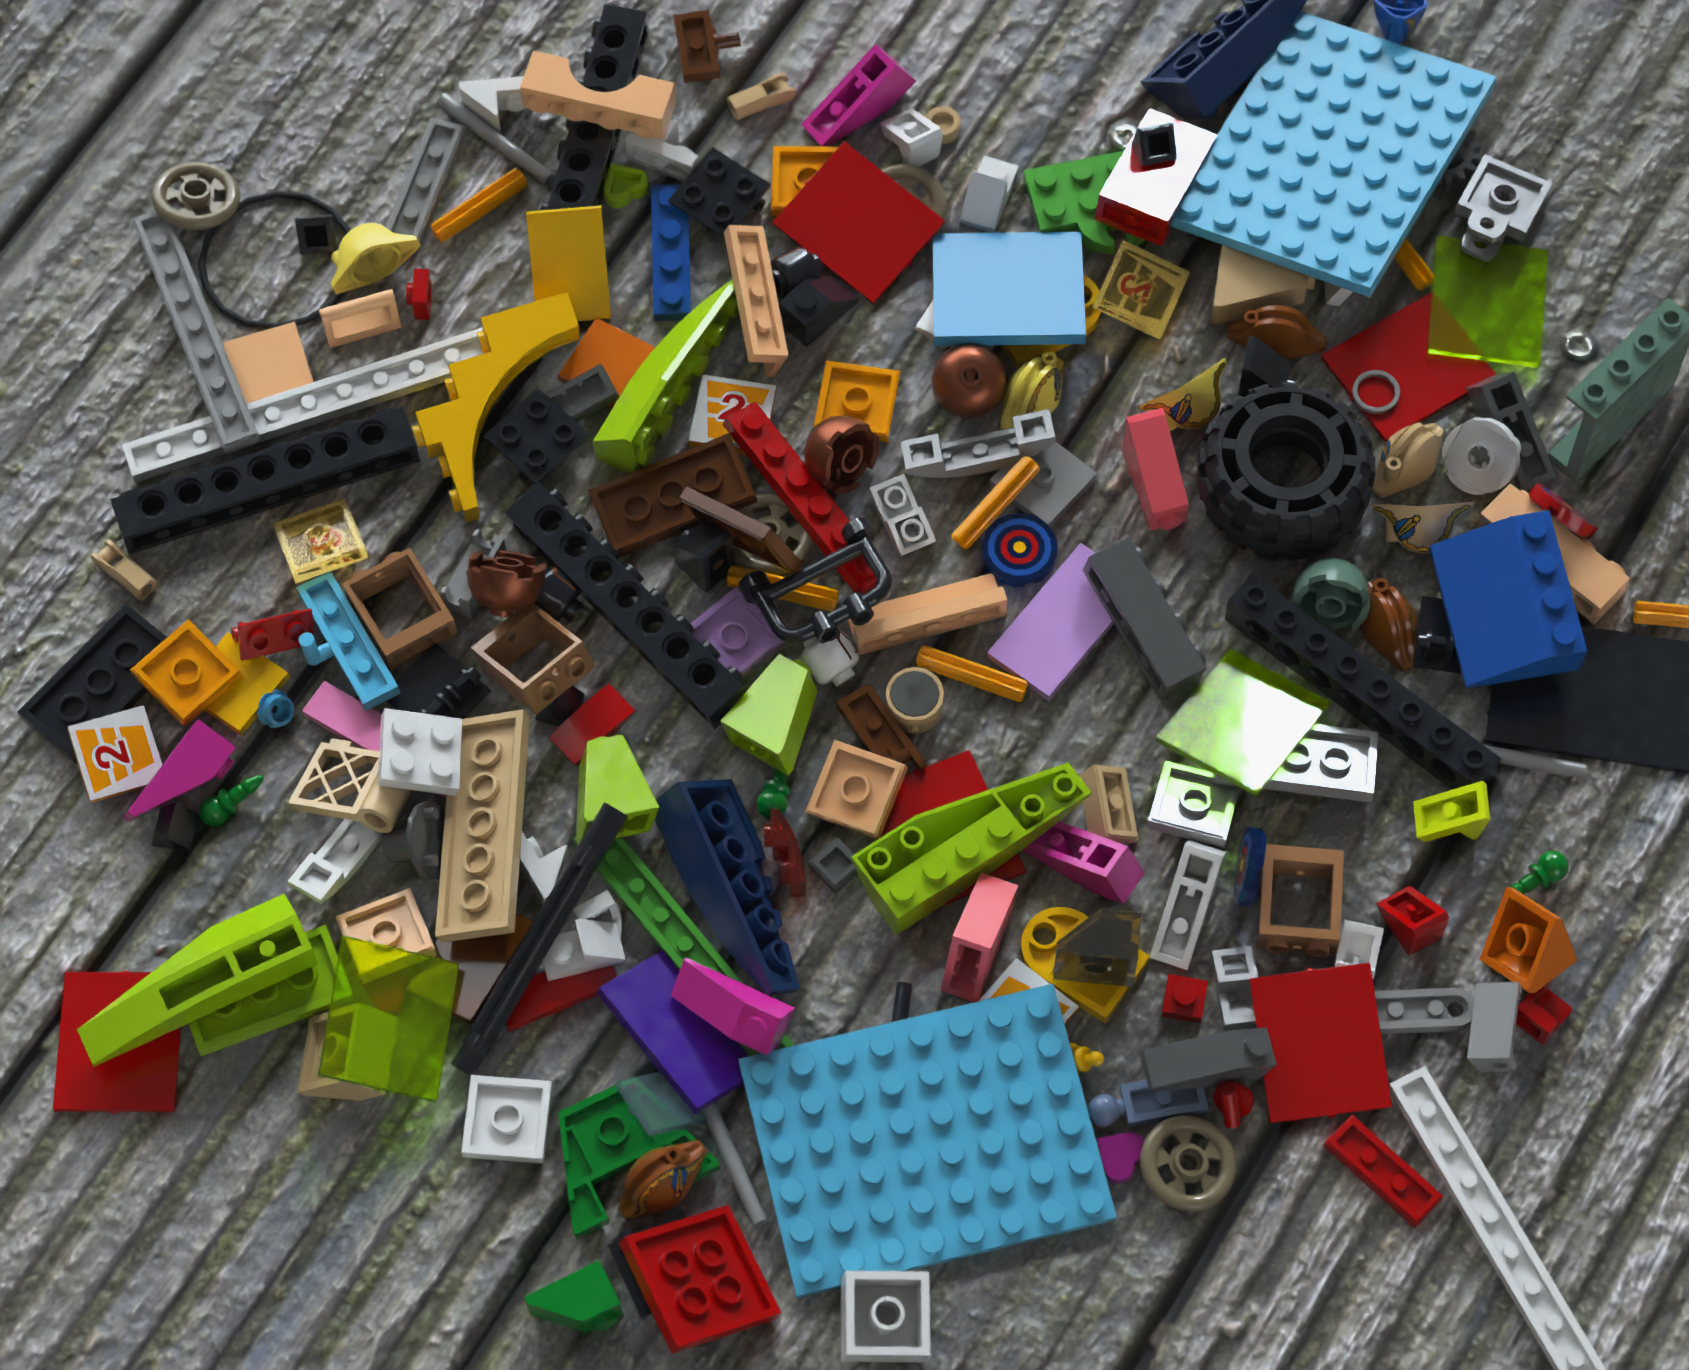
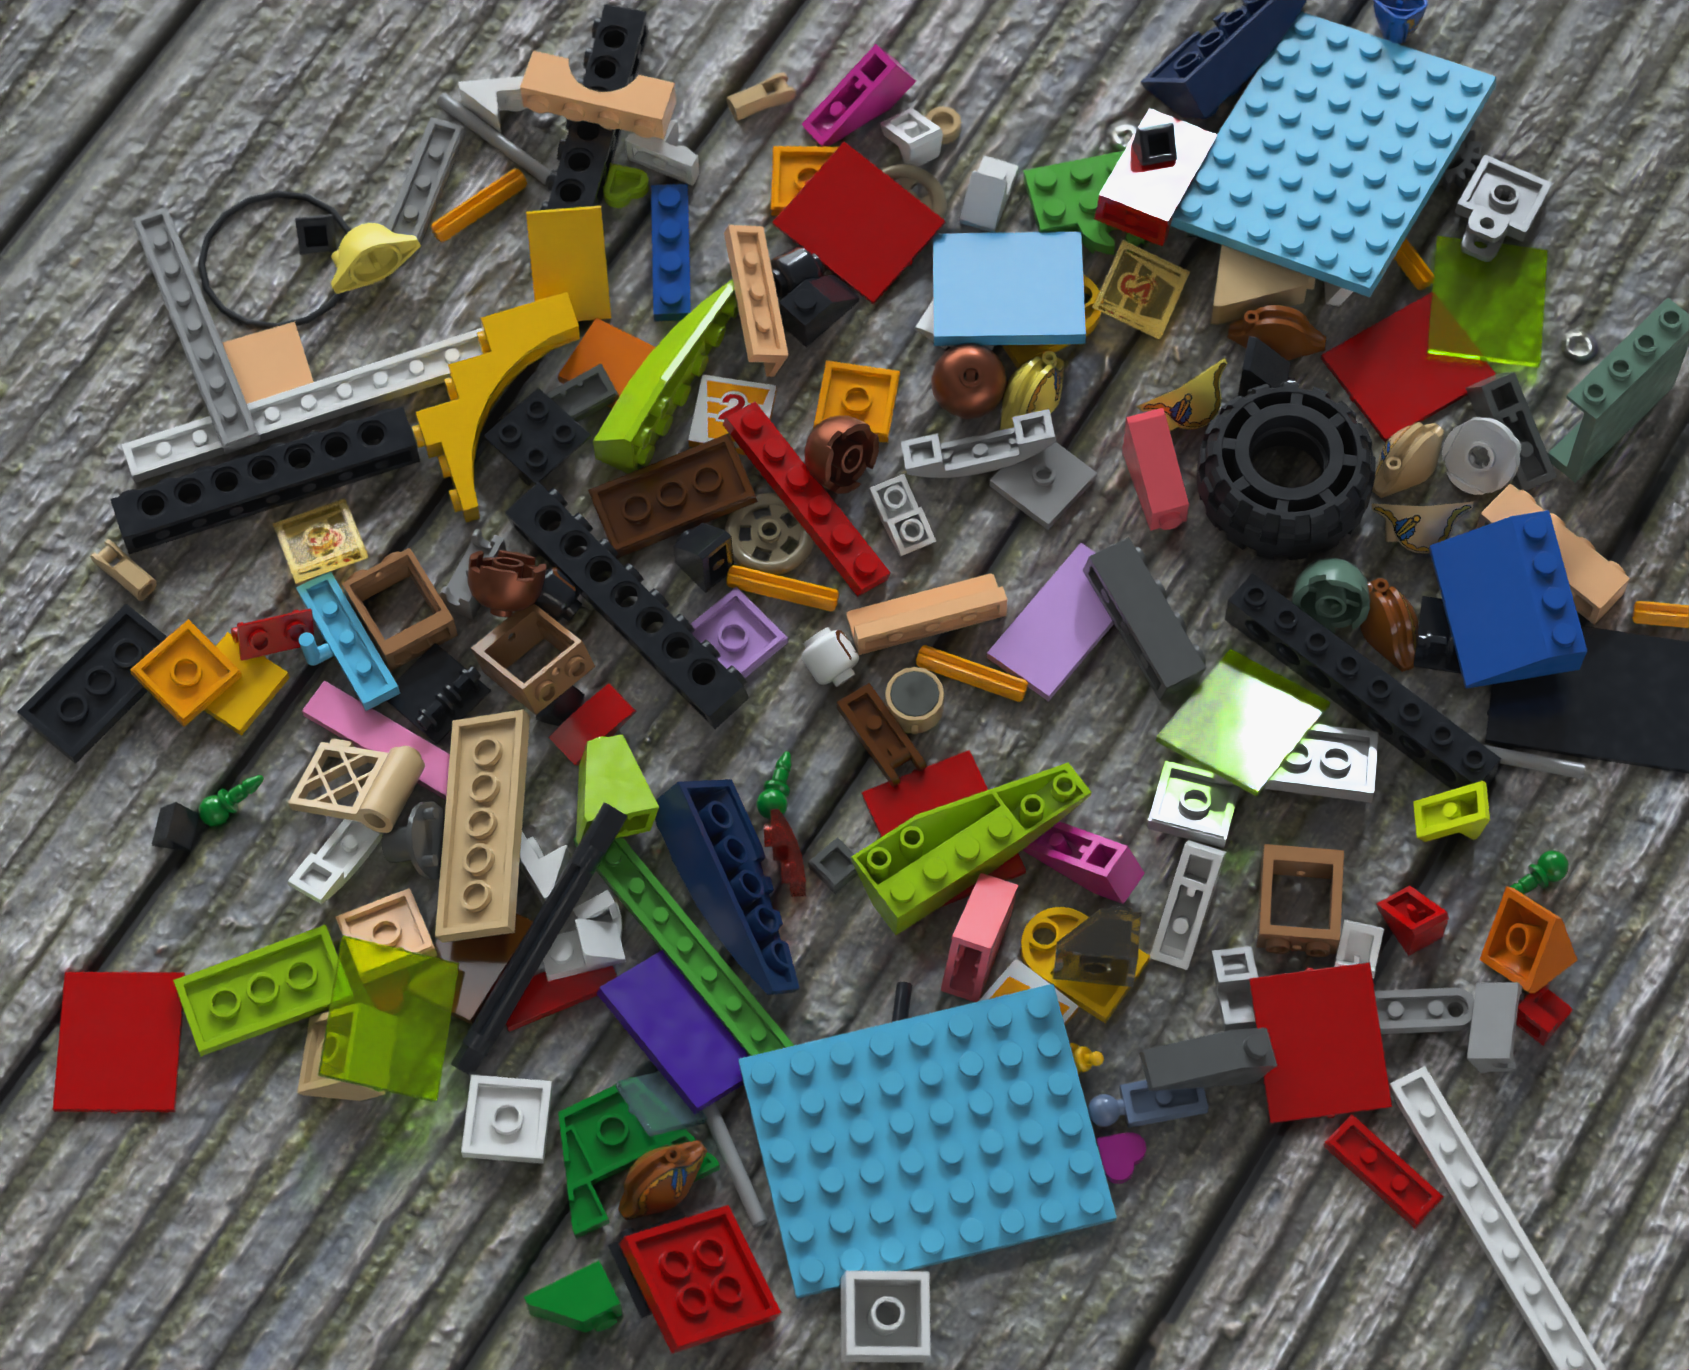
(115, 753): tile -> none
(189, 766): dark pink slope -> none
(195, 195): dark tan plate -> none
(202, 978): lime wedge -> none
(283, 709): dark azure plate -> none
(360, 318): light nougat tile -> none
(420, 294): red plate -> none
(420, 752): white plate -> none
(700, 45): reddish brown plate -> none
(720, 192): black hinge -> none
(732, 1006): dark pink slope -> none
(745, 532): reddish brown tile -> none
(774, 714): lime slope -> none
(856, 789): light nougat tile -> none
(858, 607): black bar -> none
(995, 502): light orange axle -> none
(1019, 549): clear blue tile -> none
(1110, 805): tan slope -> none
(1184, 998): red plate -> none
(1217, 1149): dark tan plate -> none
(1233, 1101): red plate -> none
(1248, 865): clear blue tile -> none
(1376, 410): light grey piece -> none
(1563, 511): red tile -> none

